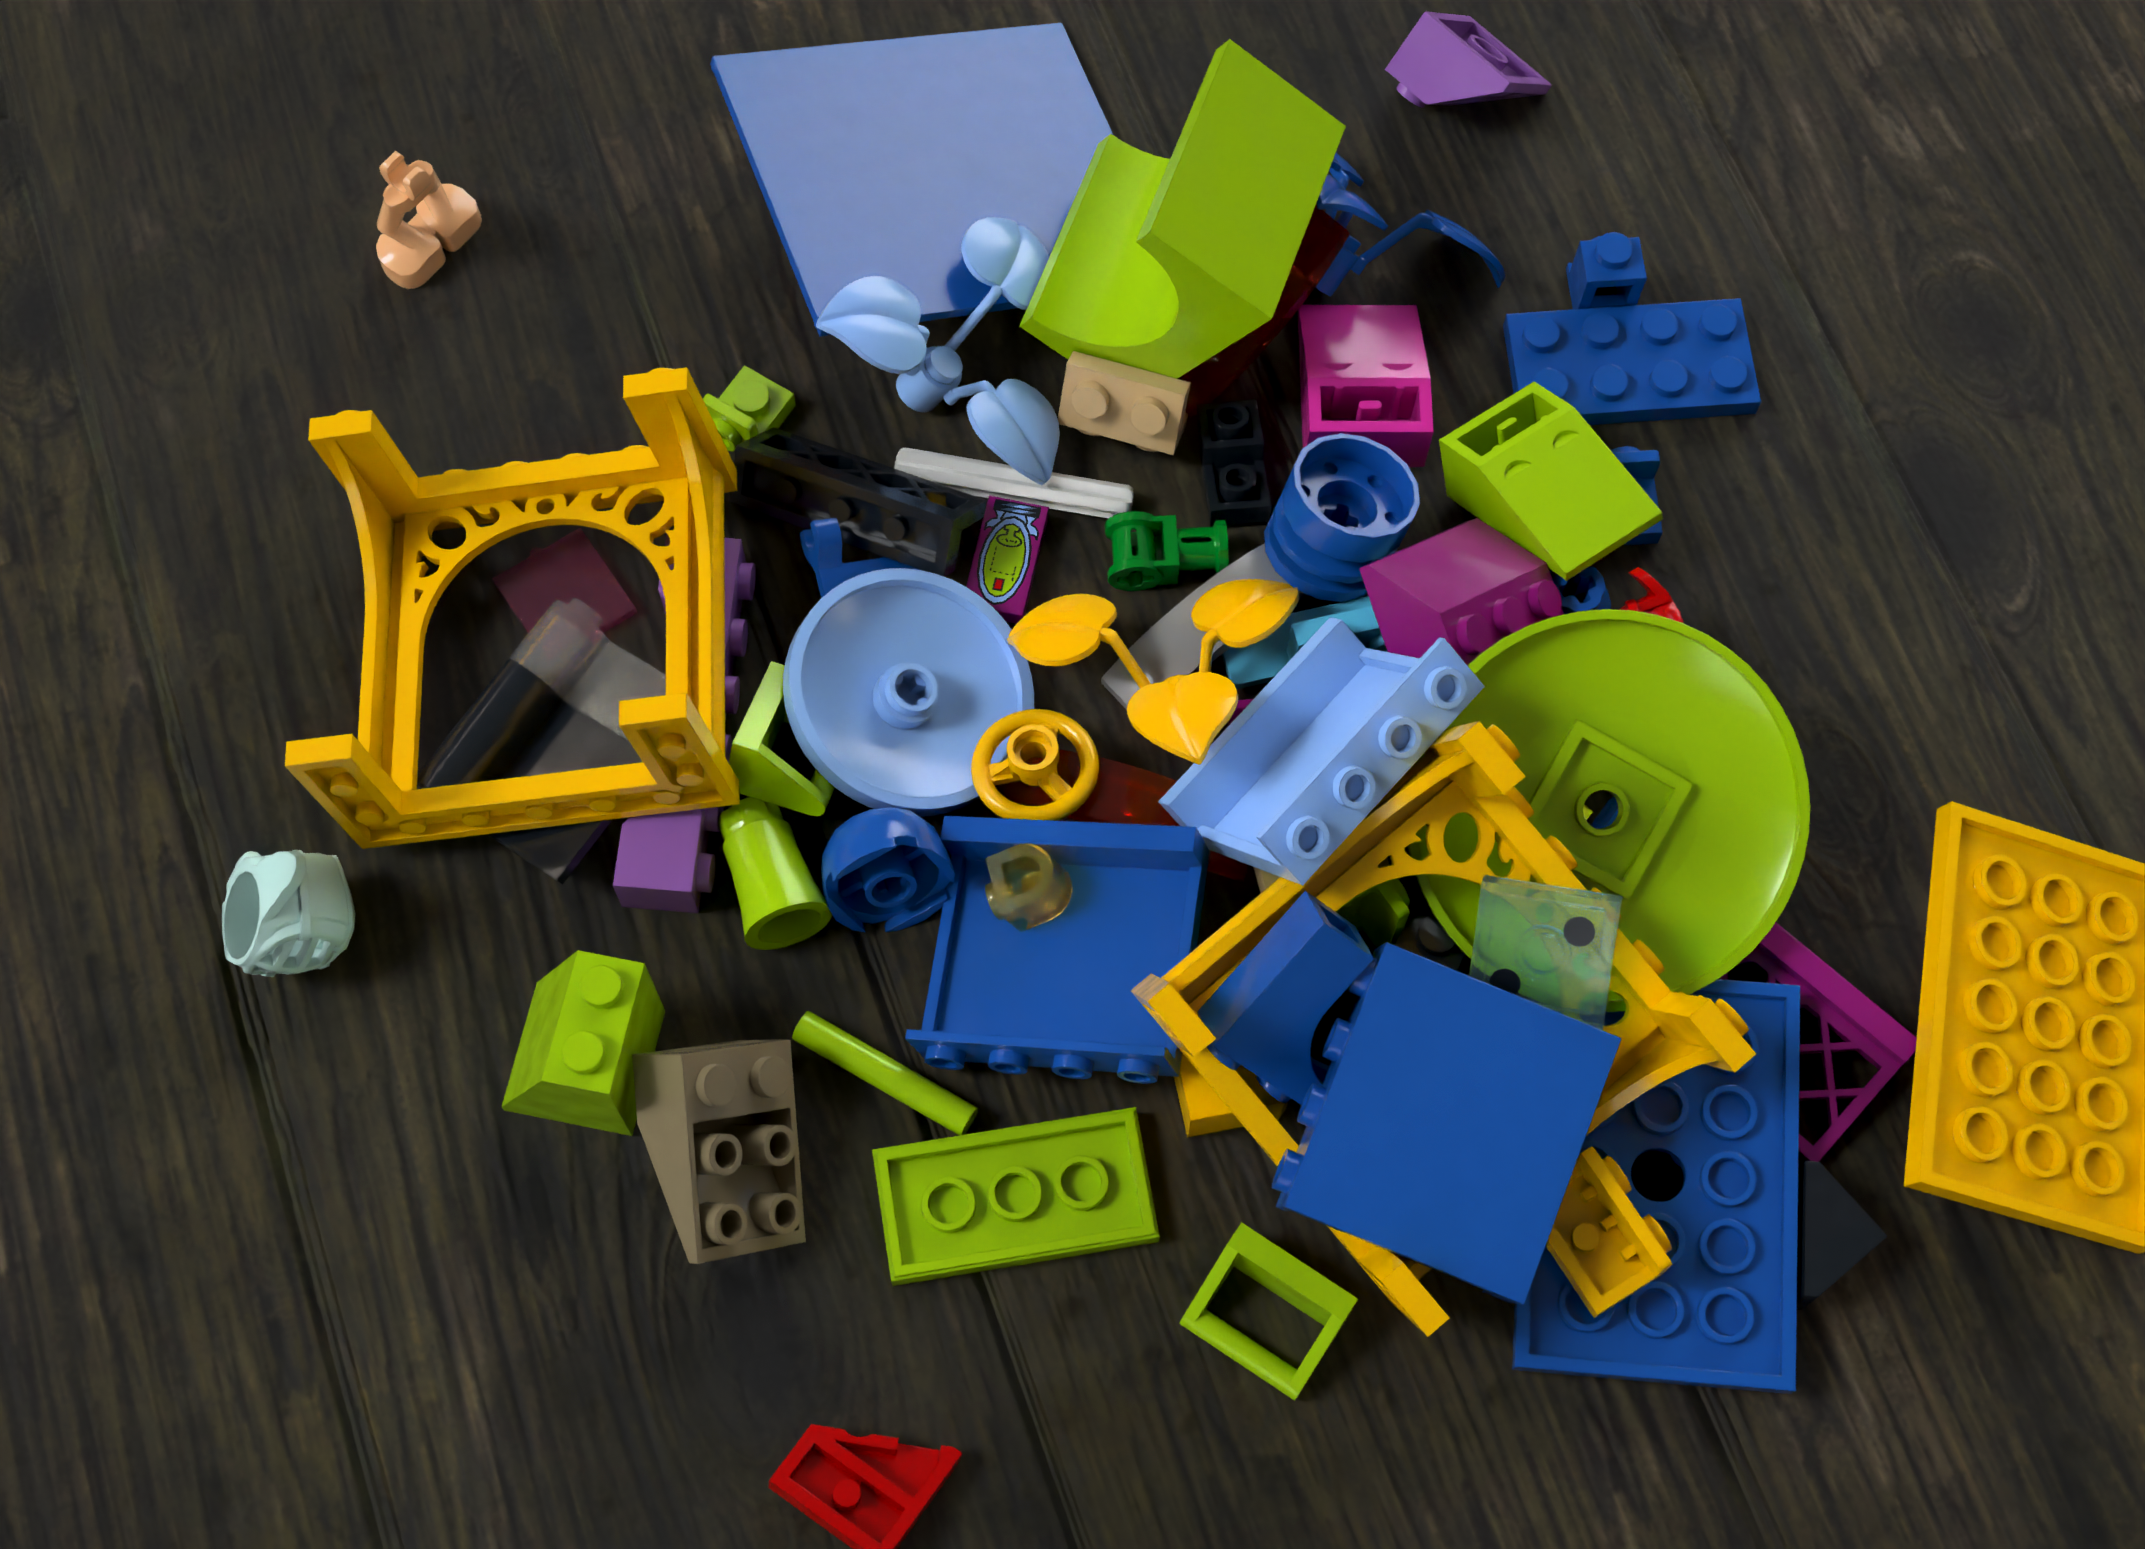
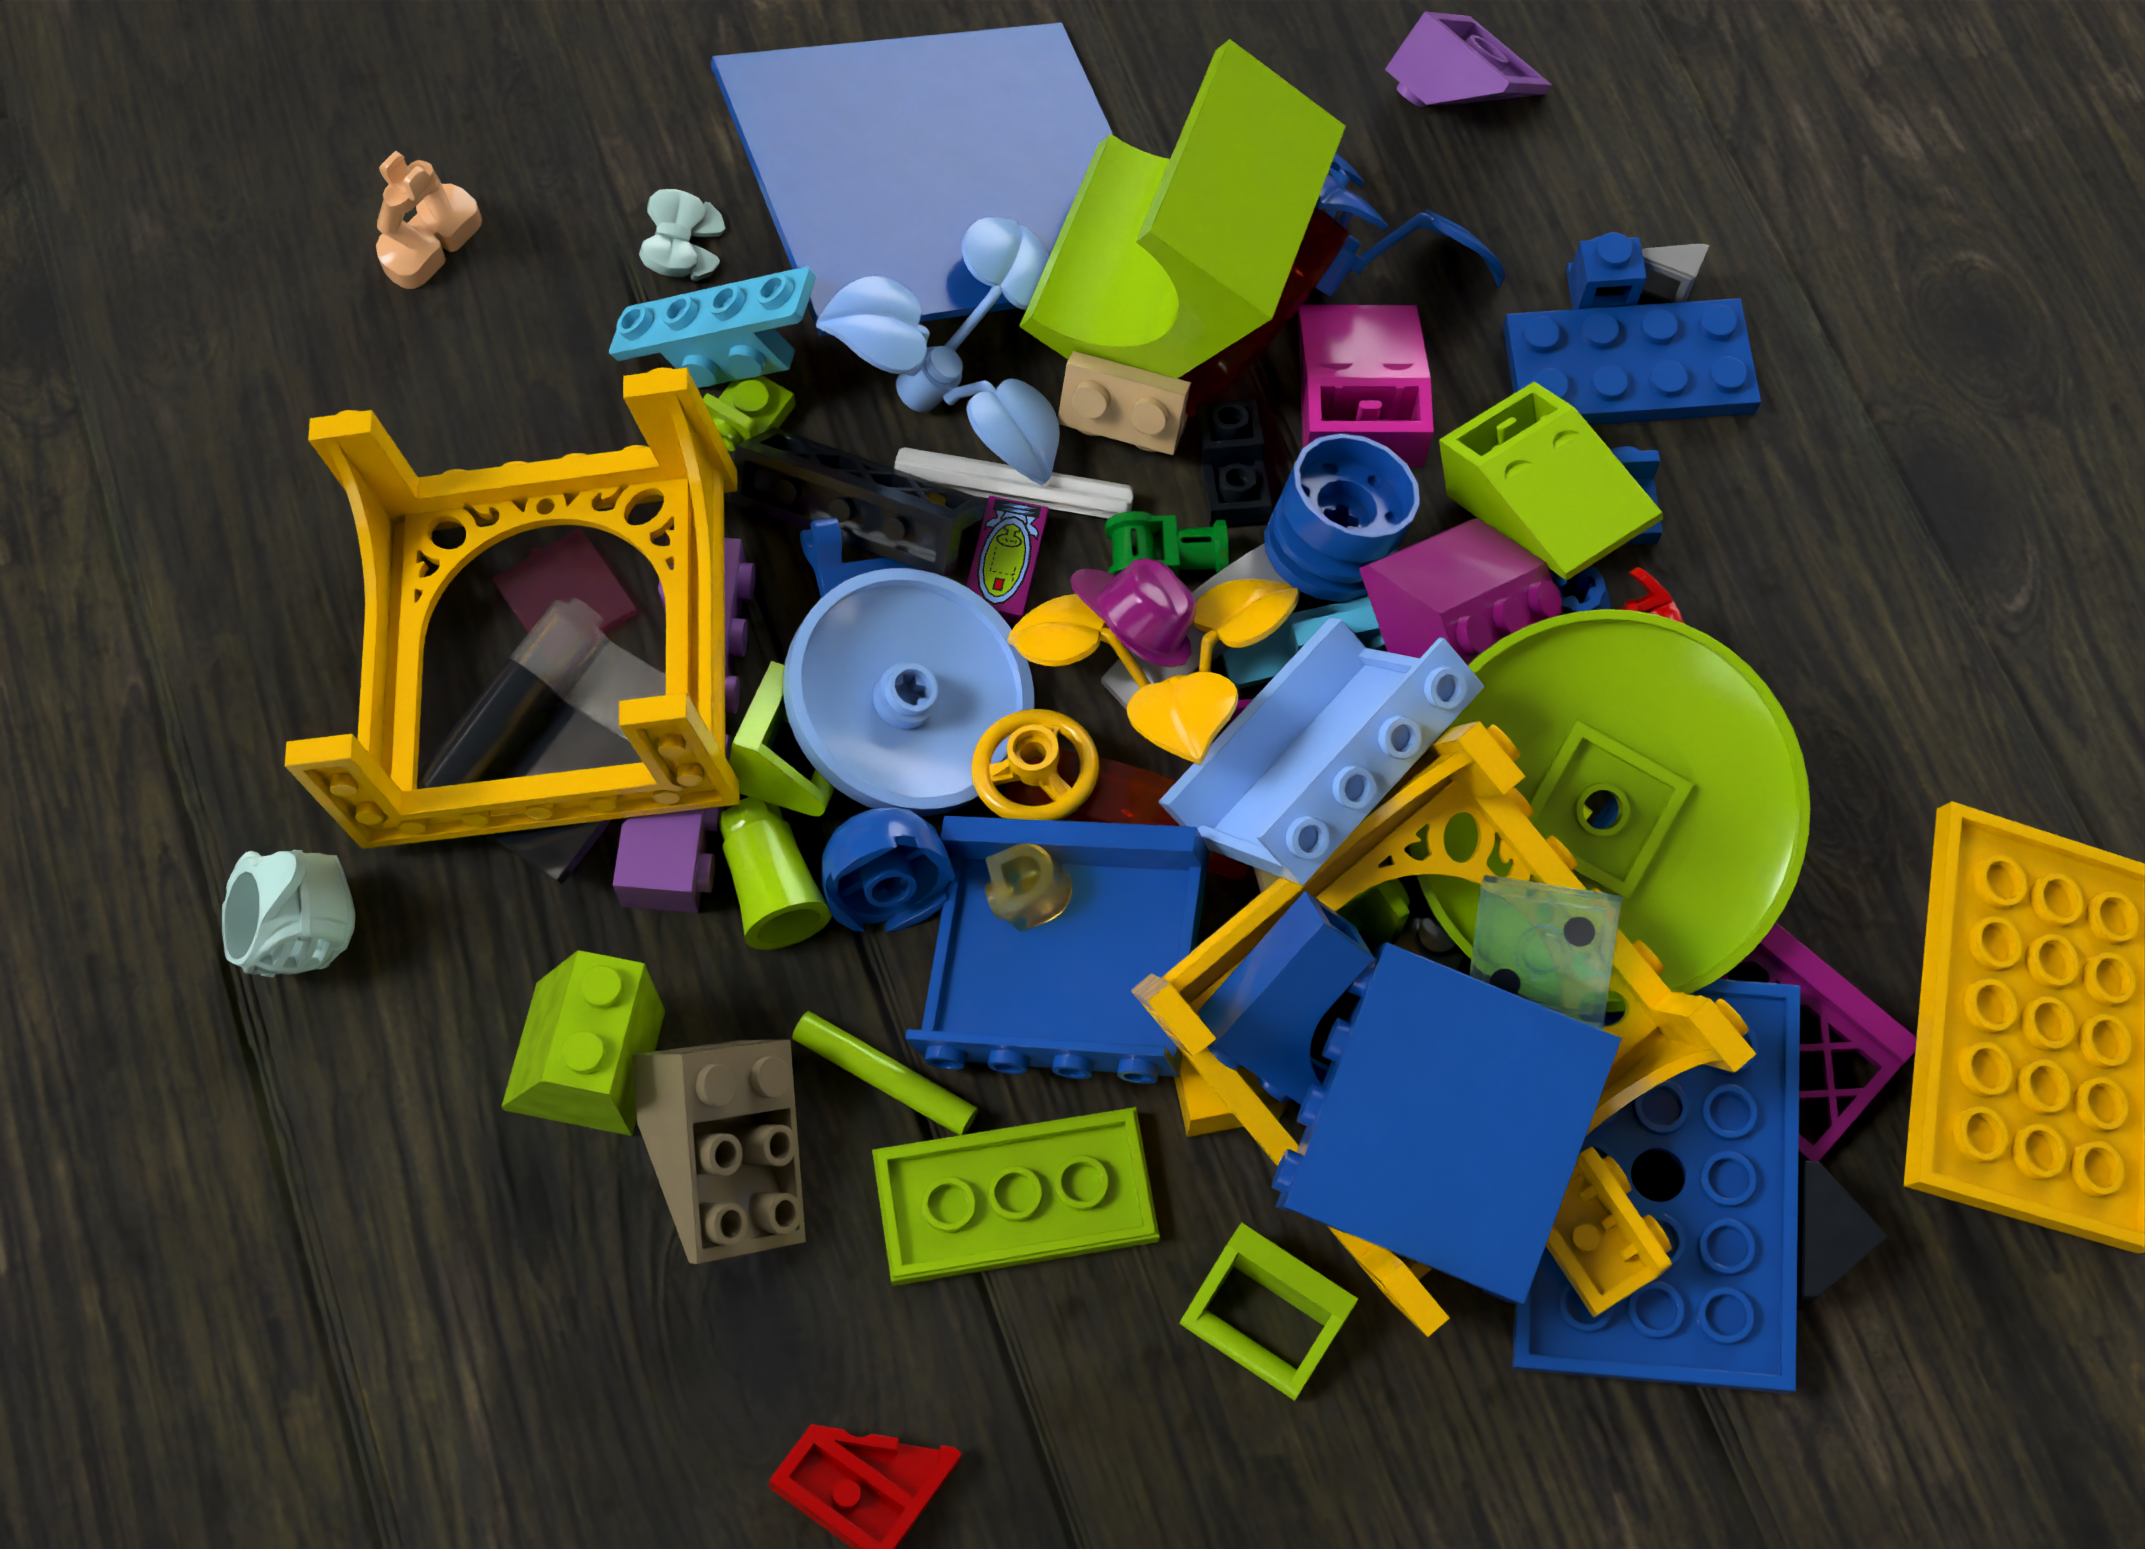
(677, 219): none -> light aqua piece
(719, 330): none -> medium azure bracket
(1143, 609): none -> magenta piece
(1672, 271): none -> light grey slope

